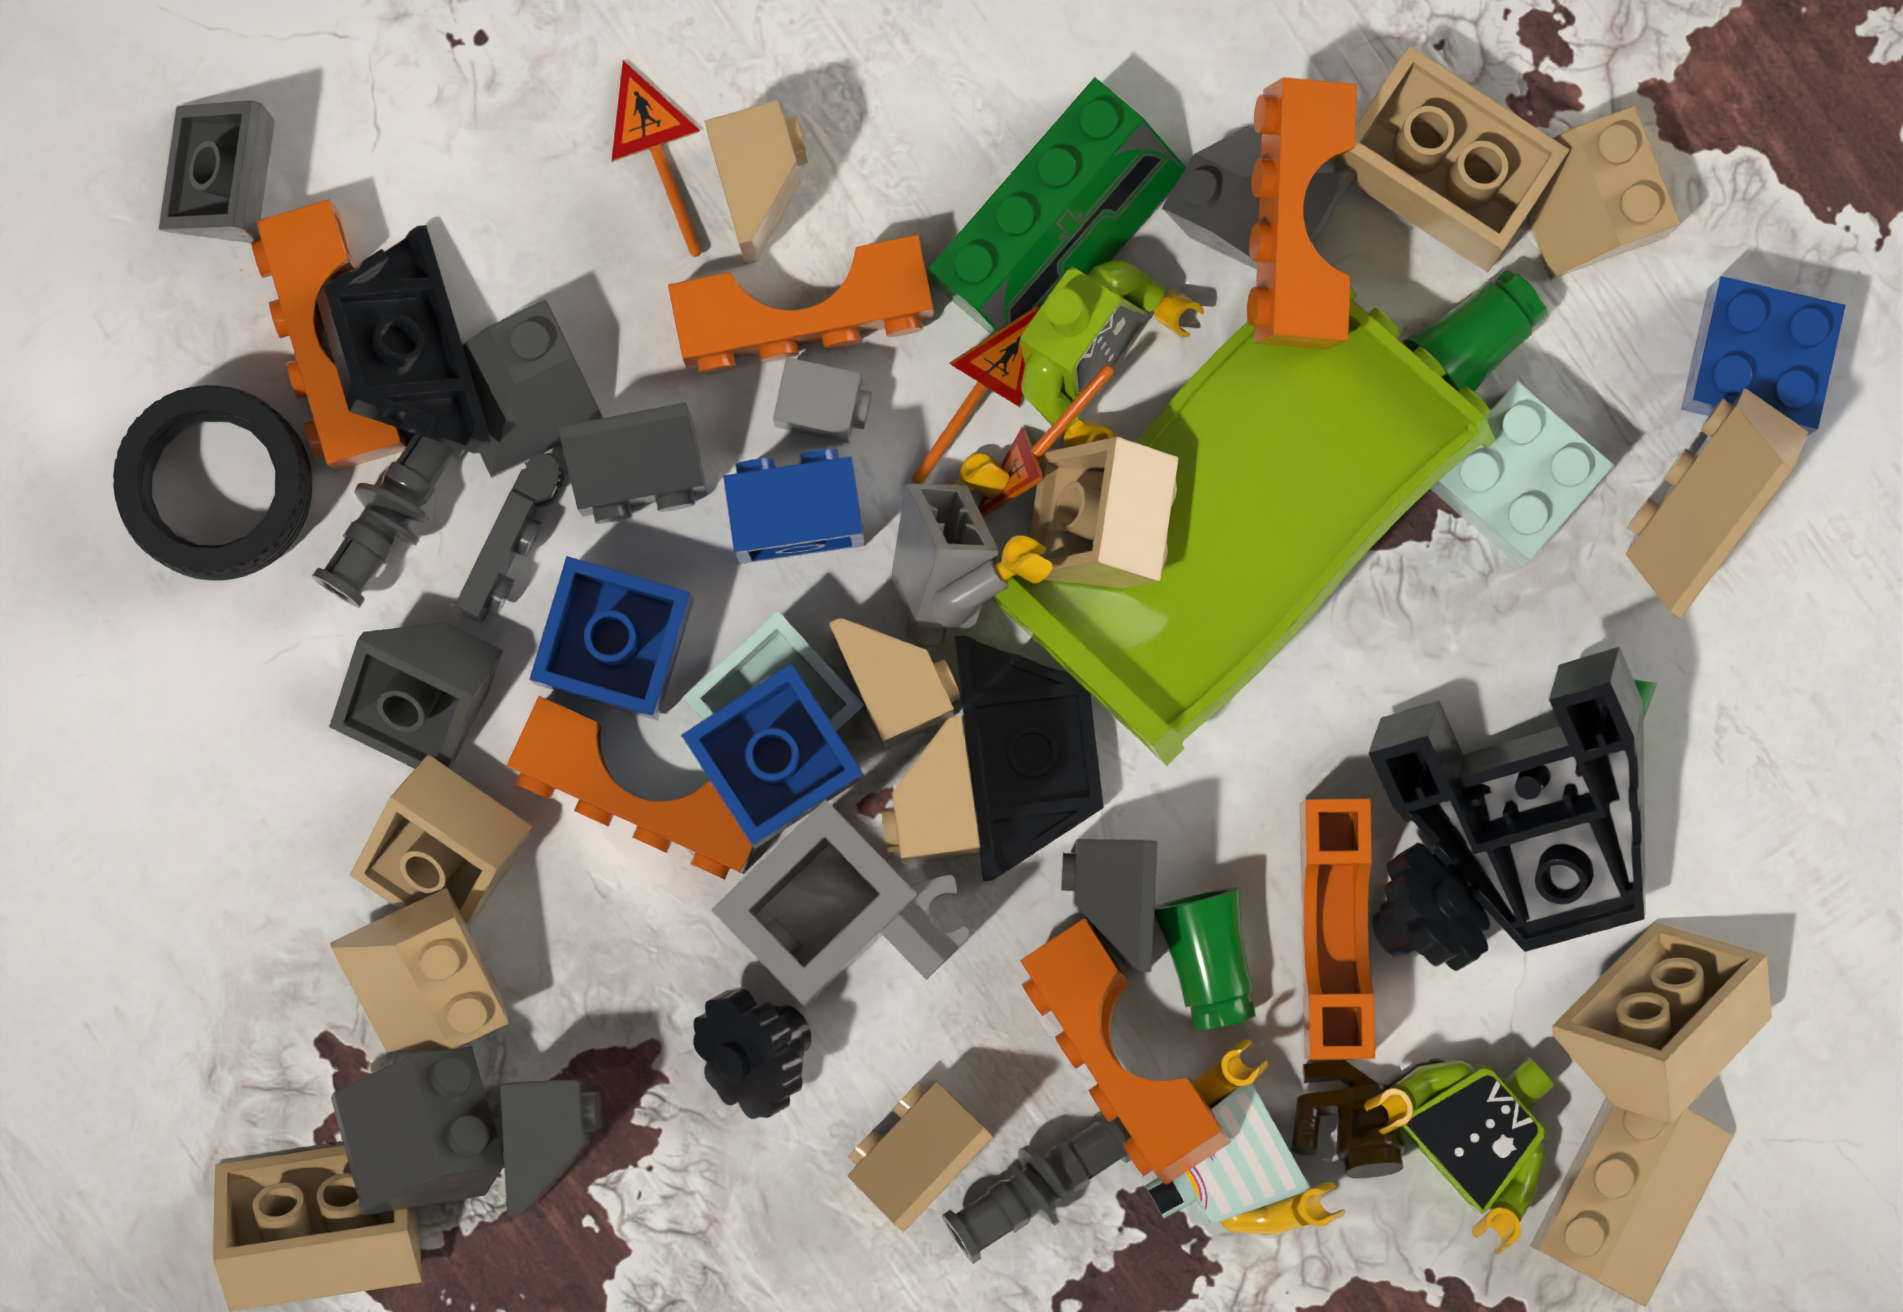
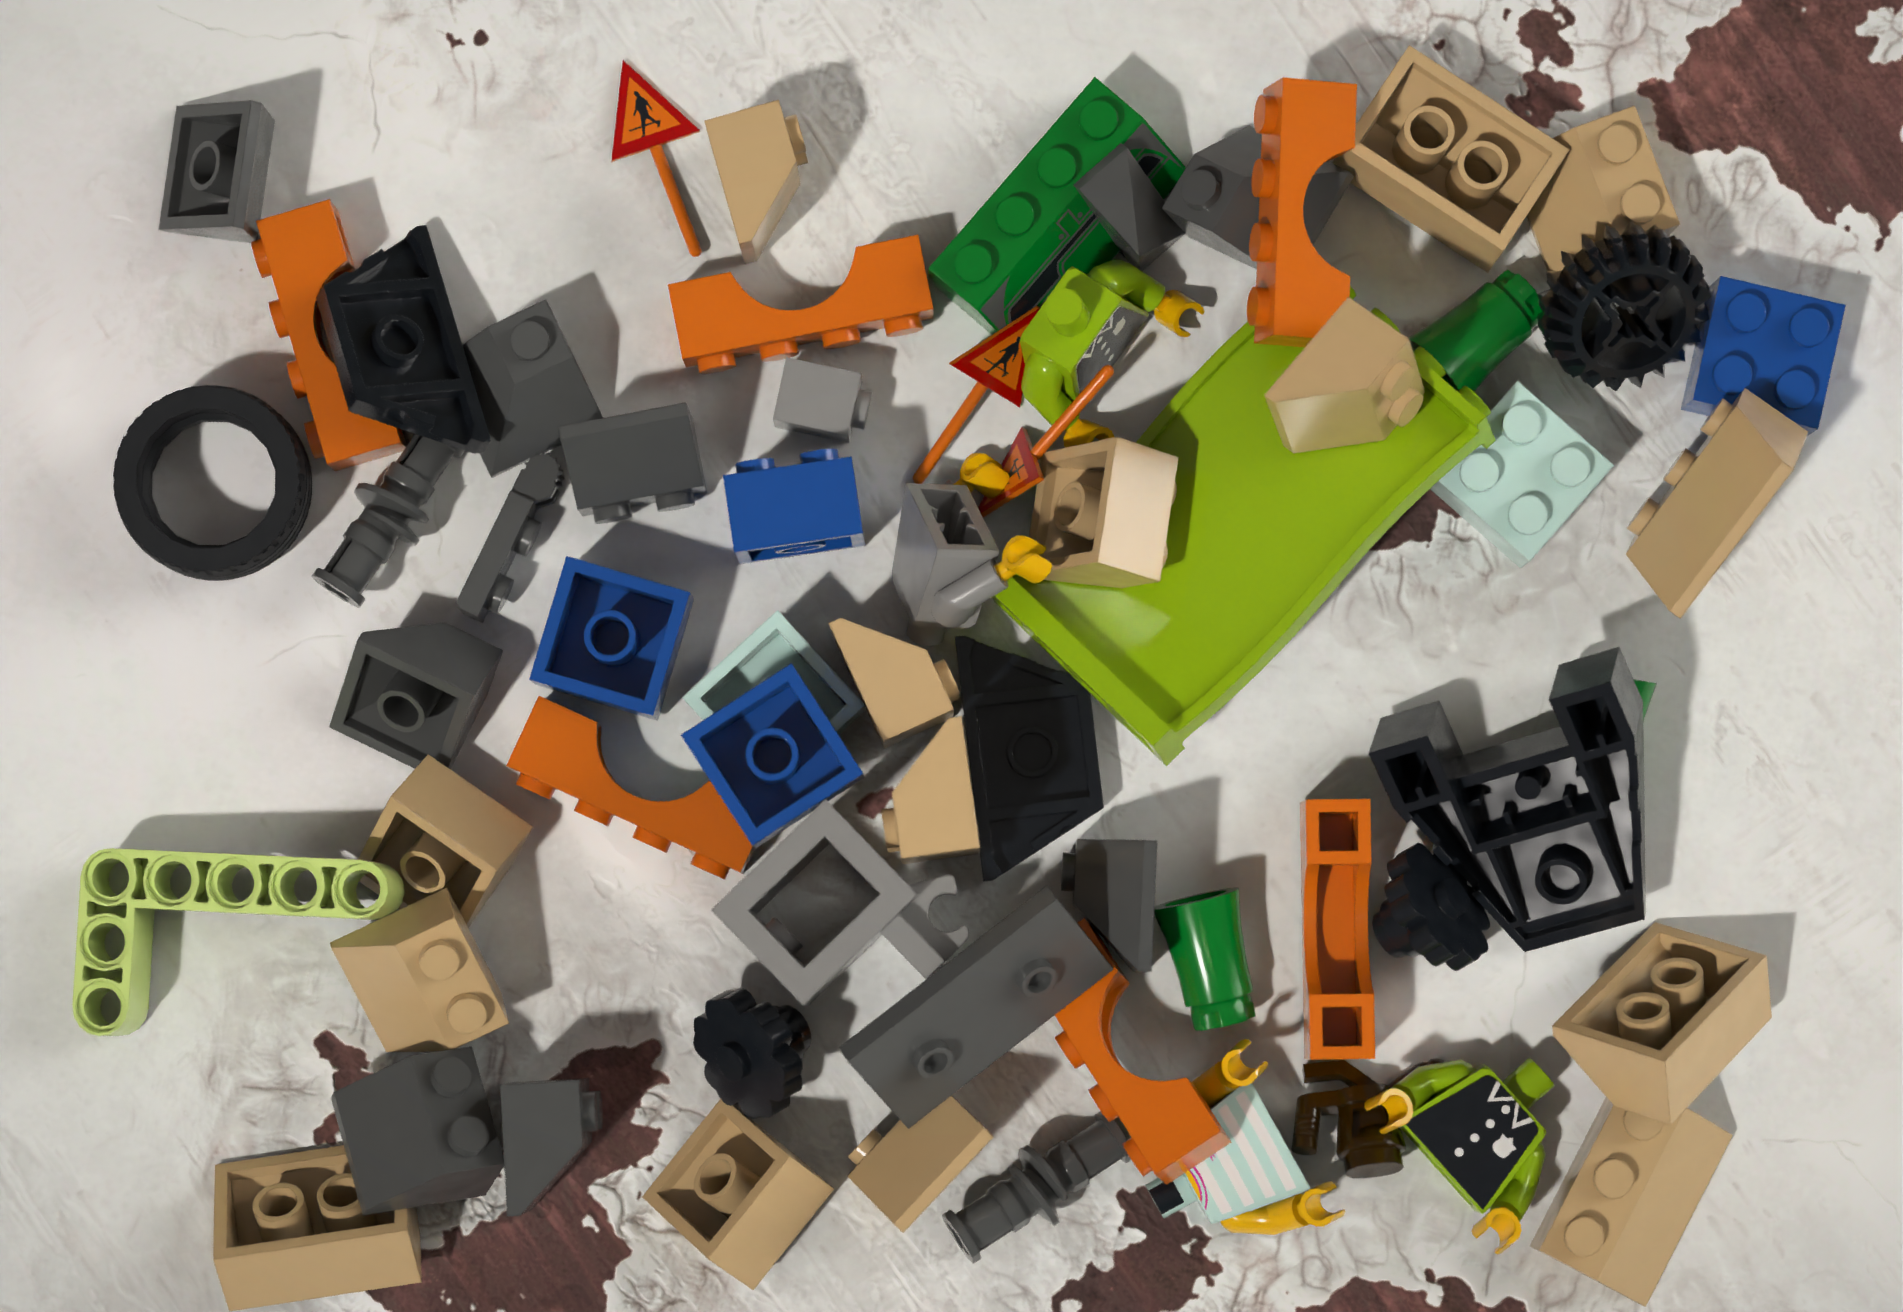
(209, 892): none -> yellowish green beam
(737, 1194): none -> tan slope
(976, 1007): none -> dark grey plate
(1129, 207): none -> dark grey slope
(1347, 384): none -> tan slope
(1634, 271): none -> black gear

